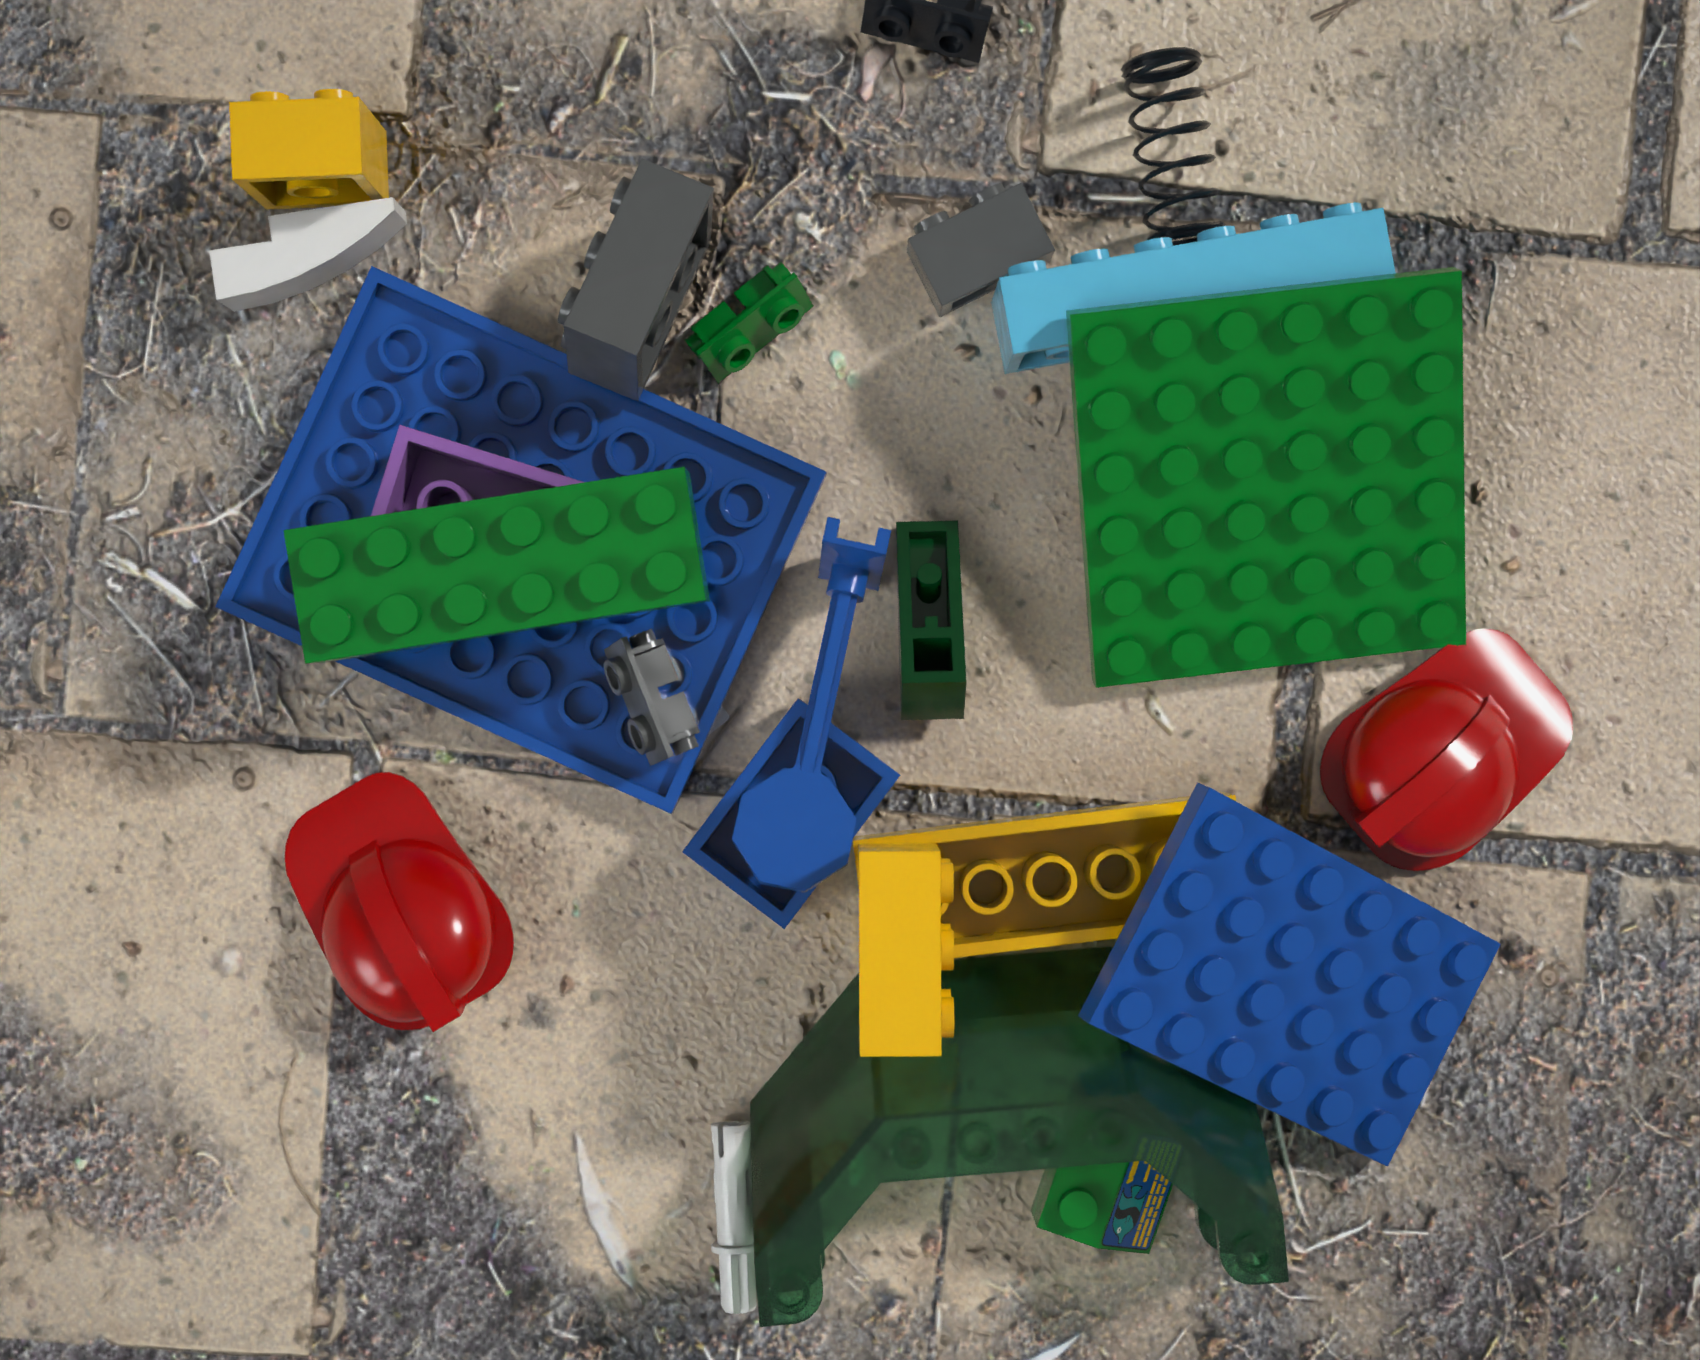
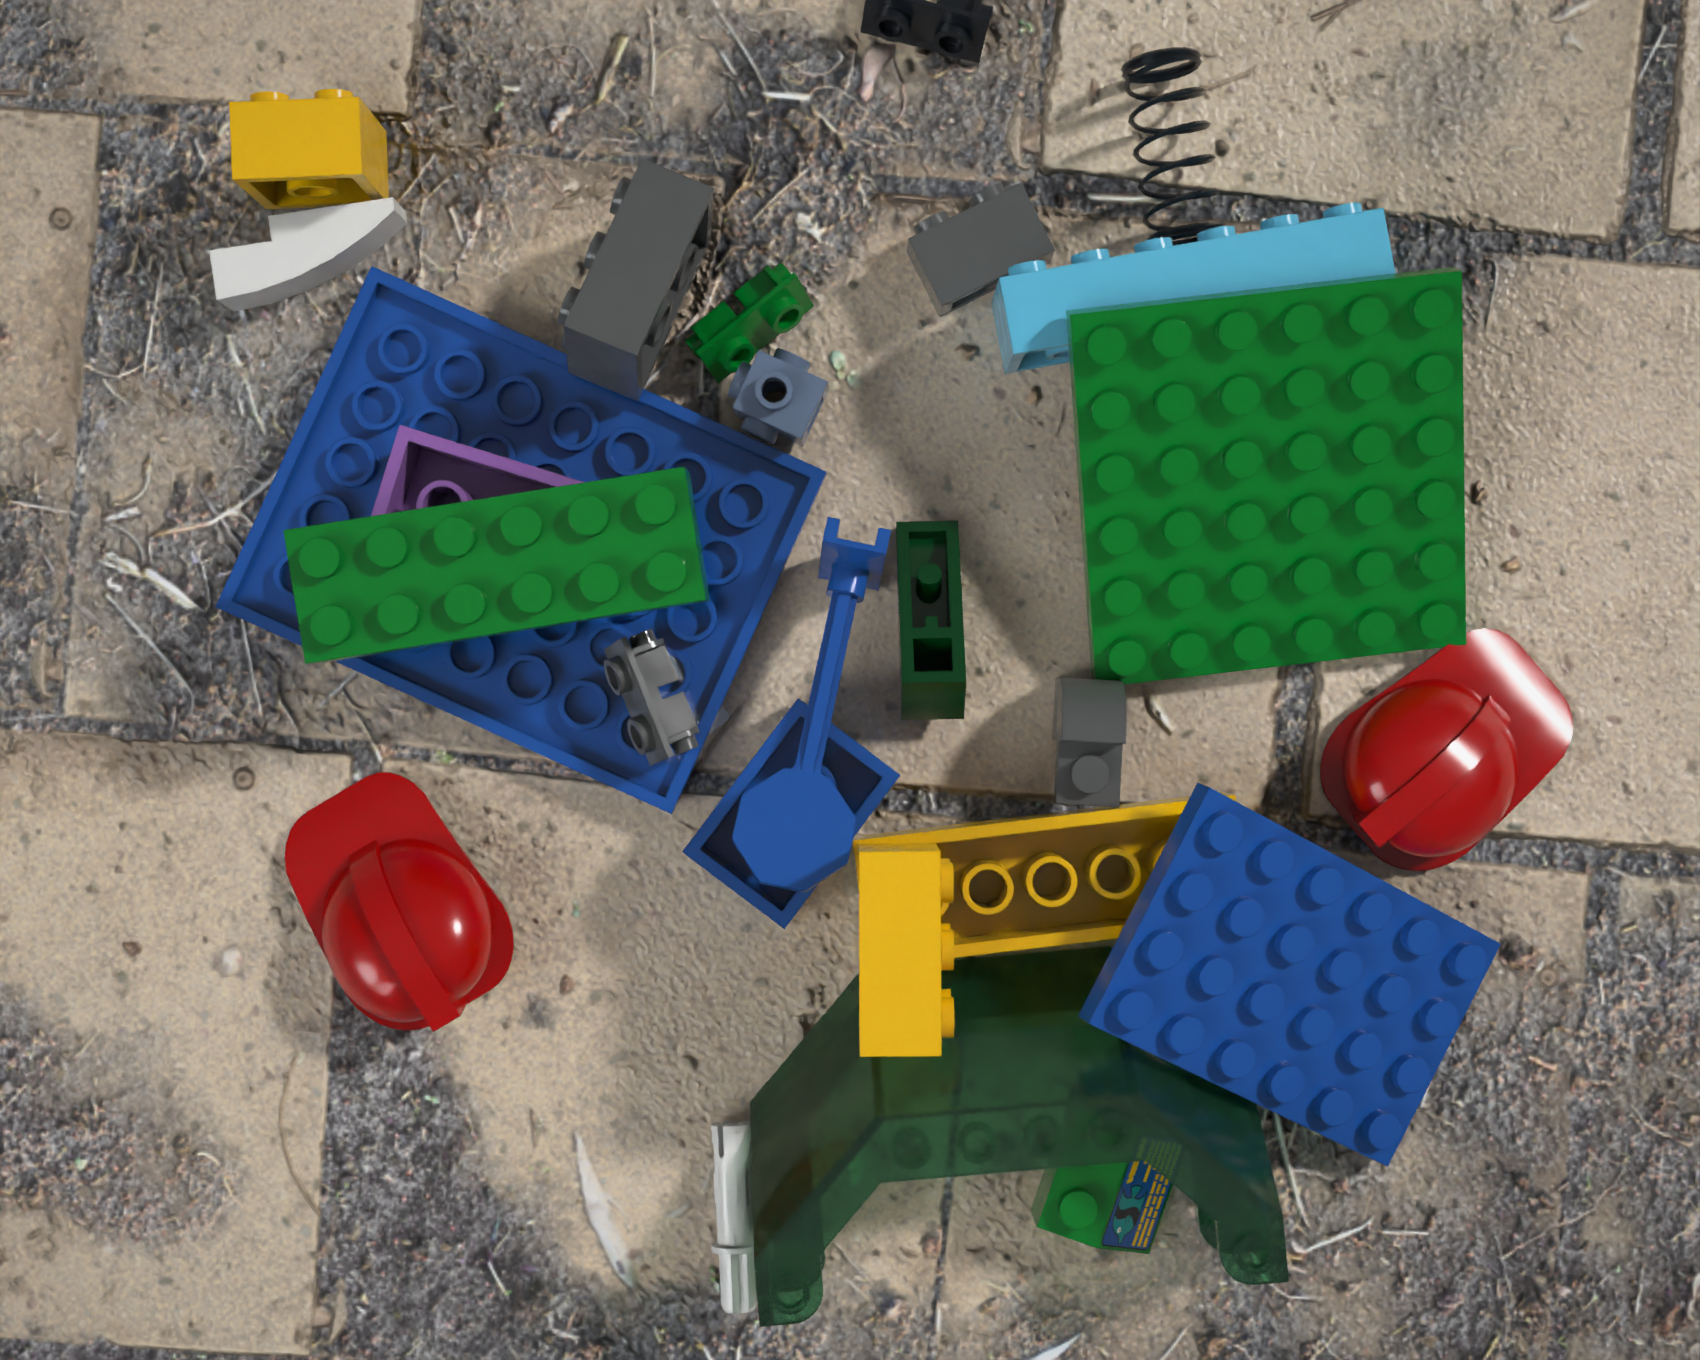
(788, 418): none -> sand blue brick
(1090, 741): none -> dark grey brick

